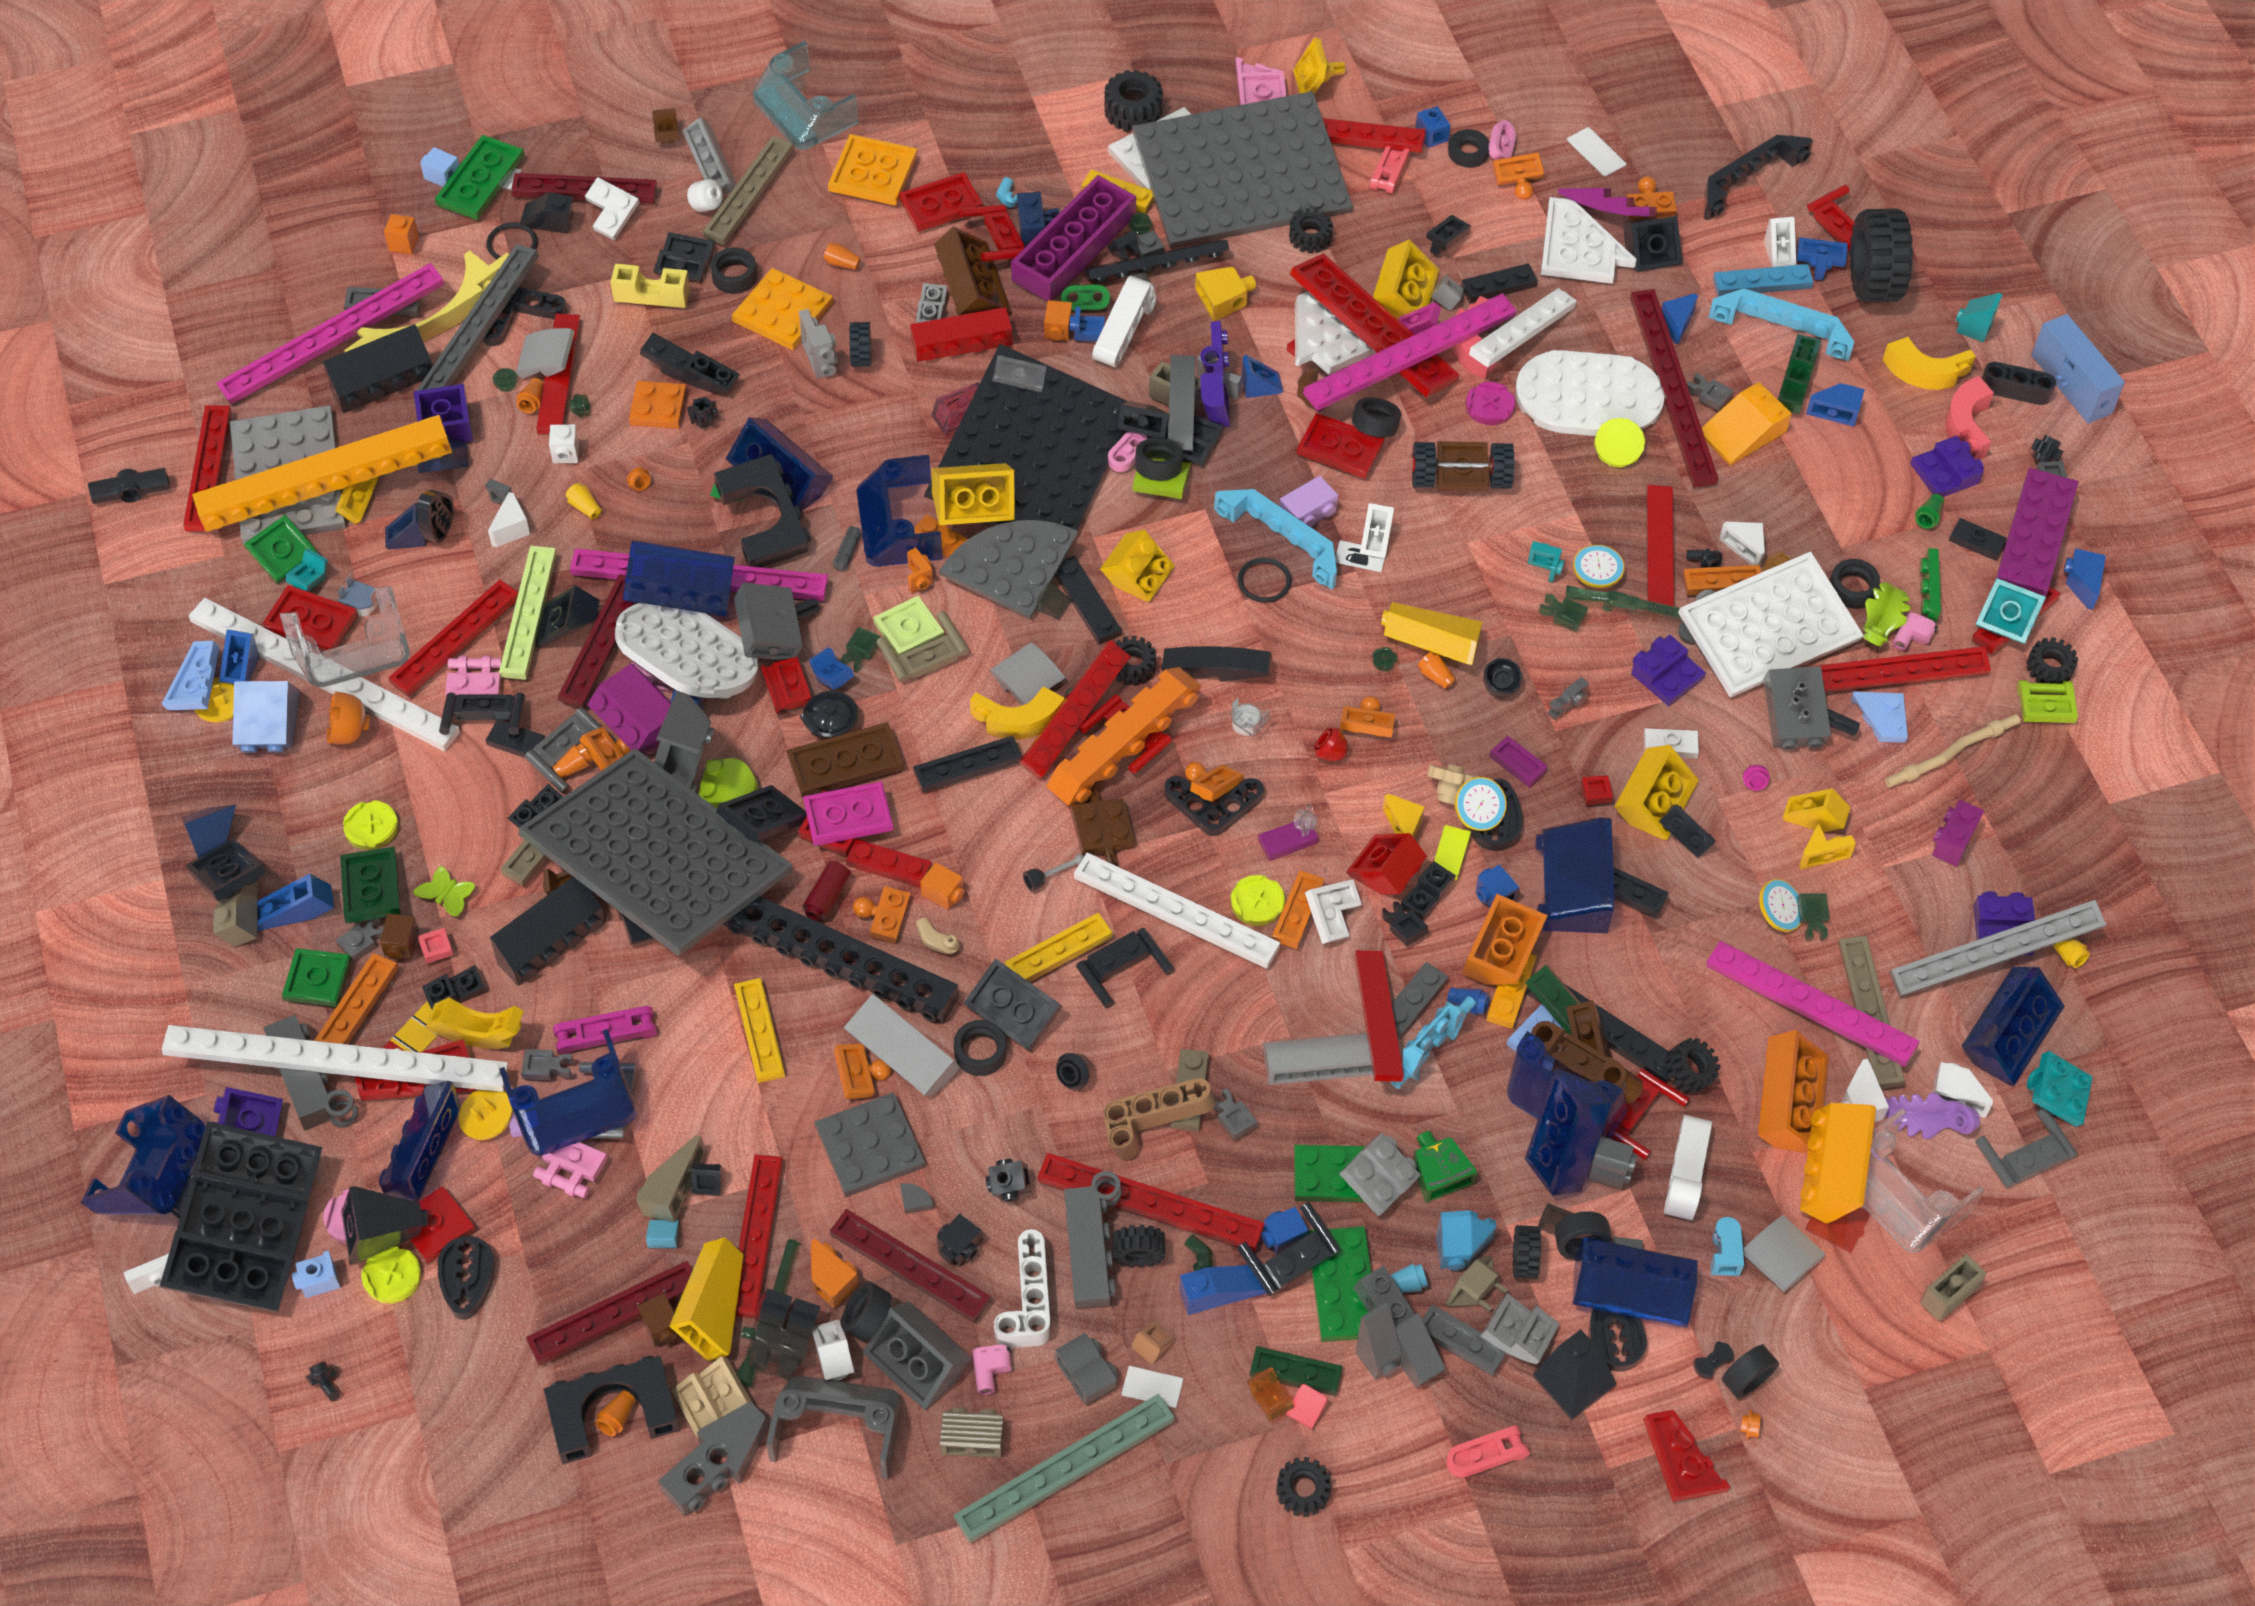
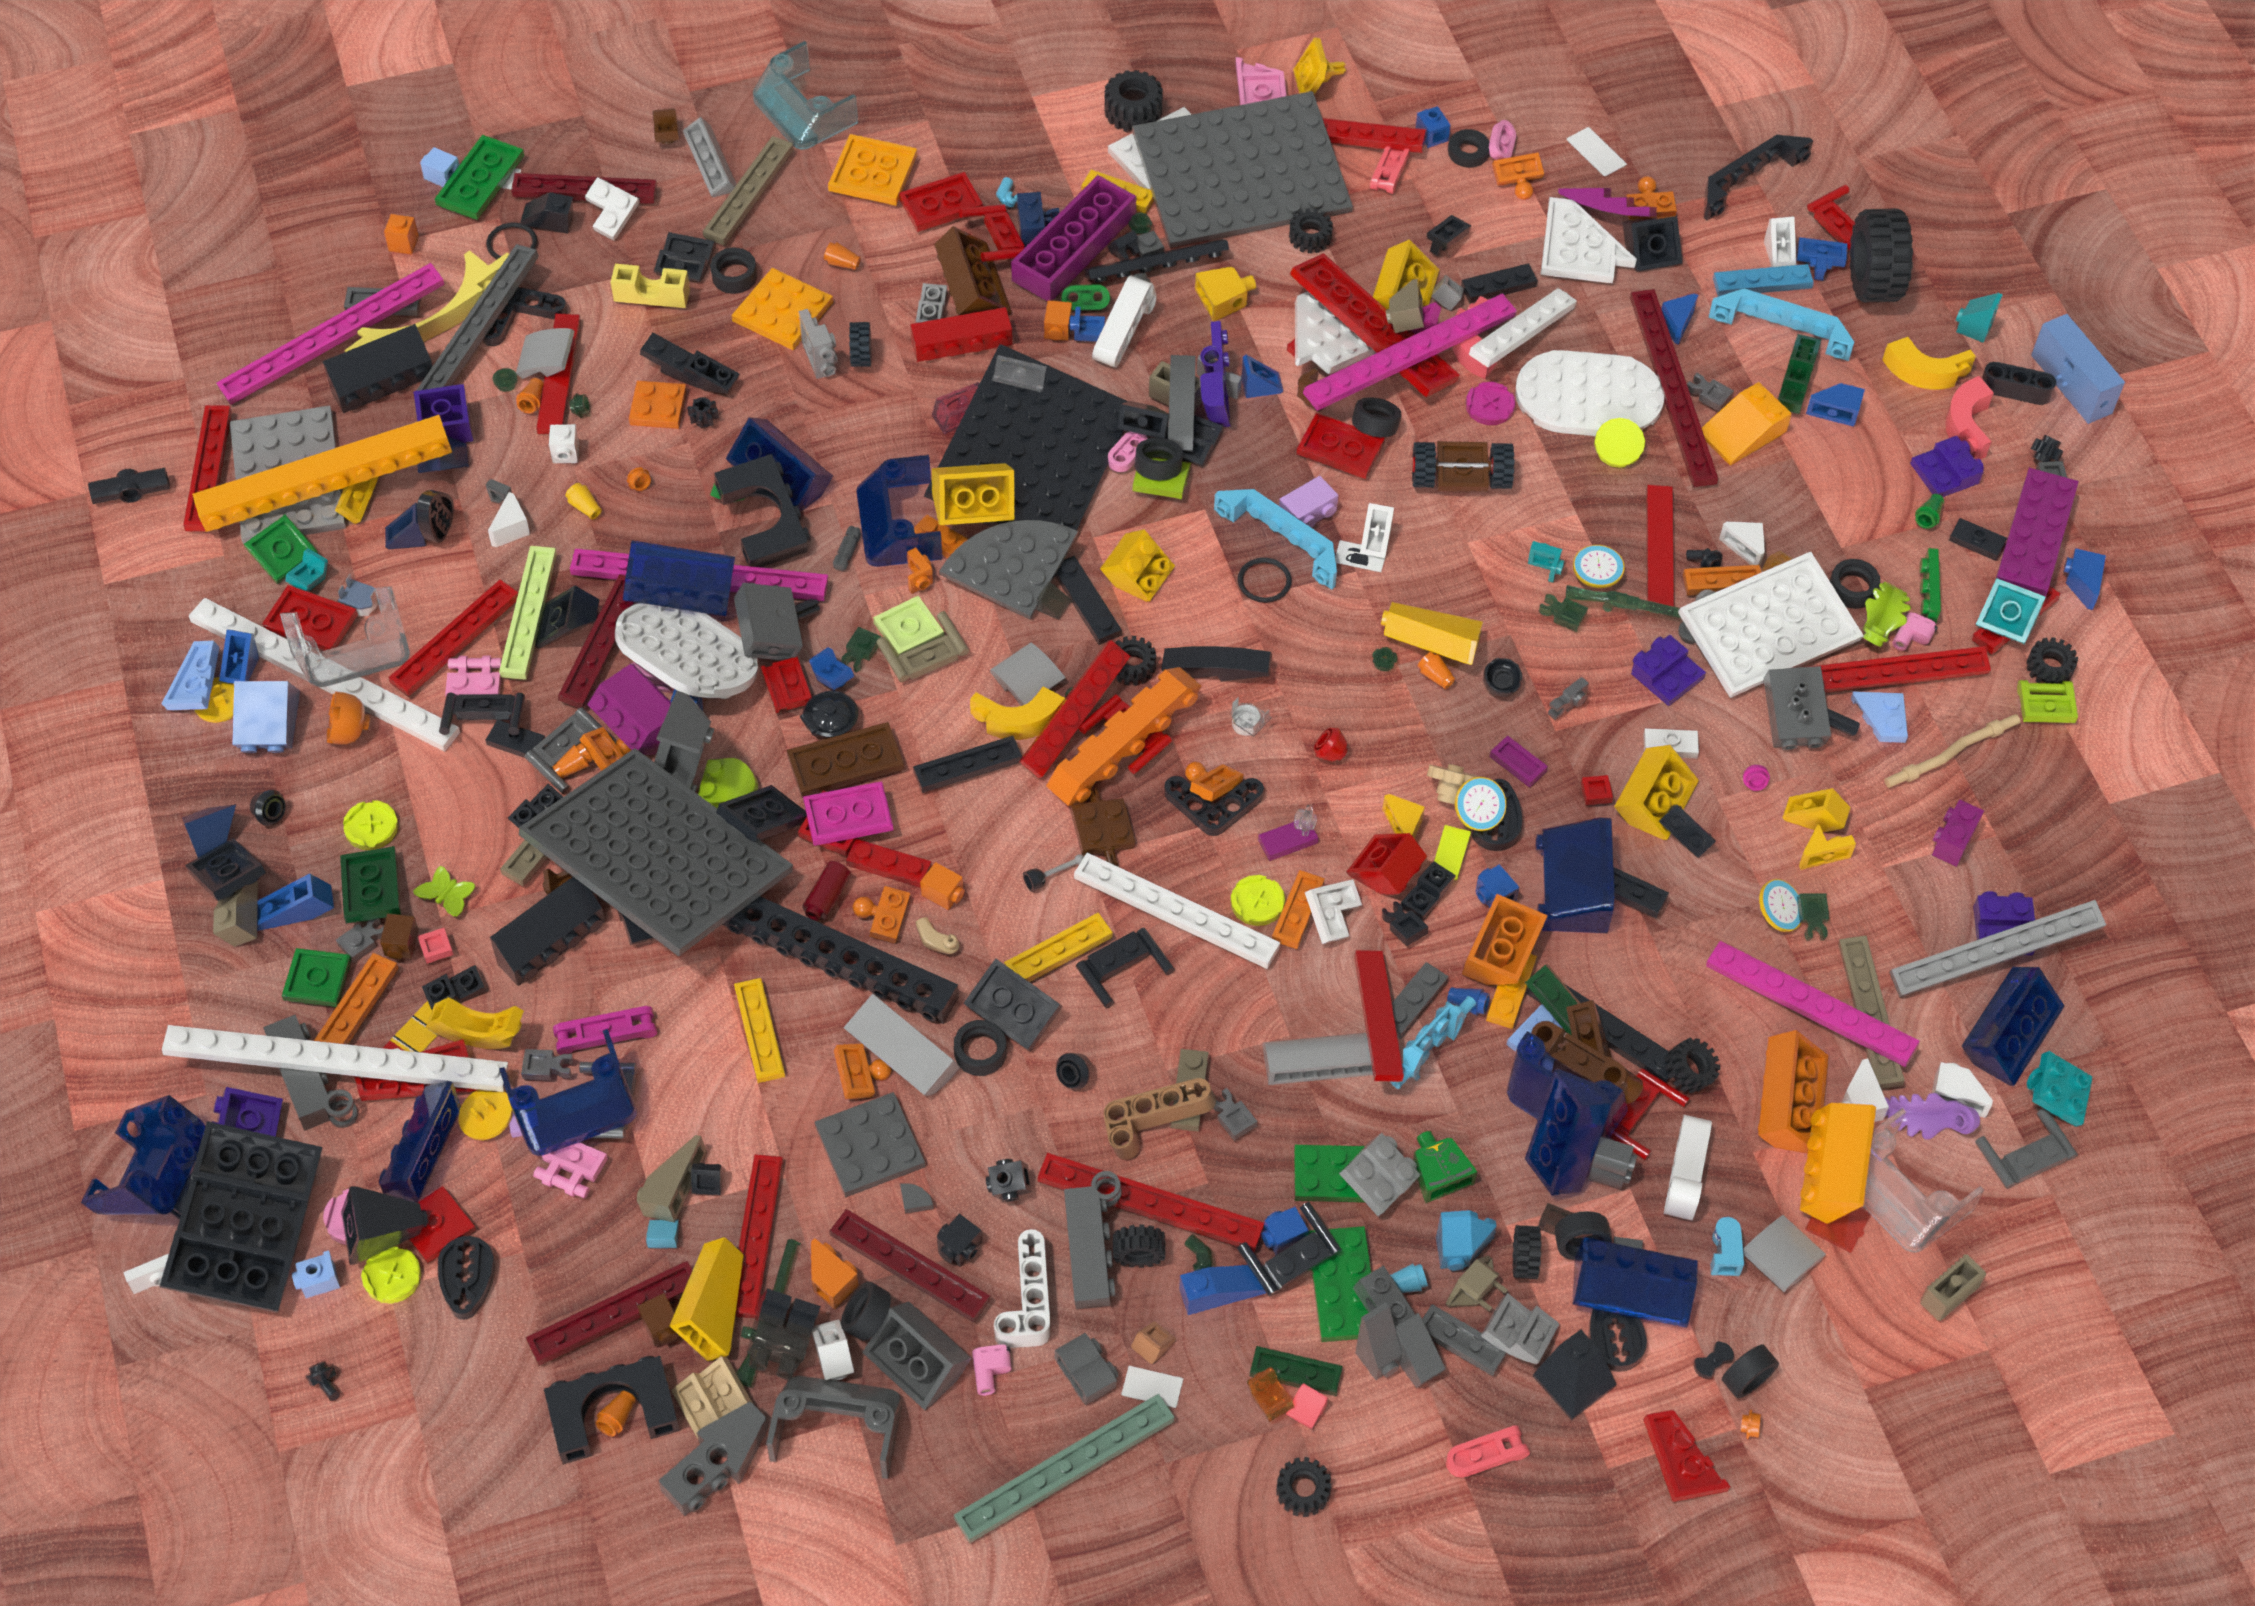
(268, 807): none -> black cone
(705, 195): white head -> none
(972, 1433): dark tan brick -> none
(1368, 718): orange plate -> none
(1406, 308): none -> dark tan slope
(2072, 952): yellow cone -> none

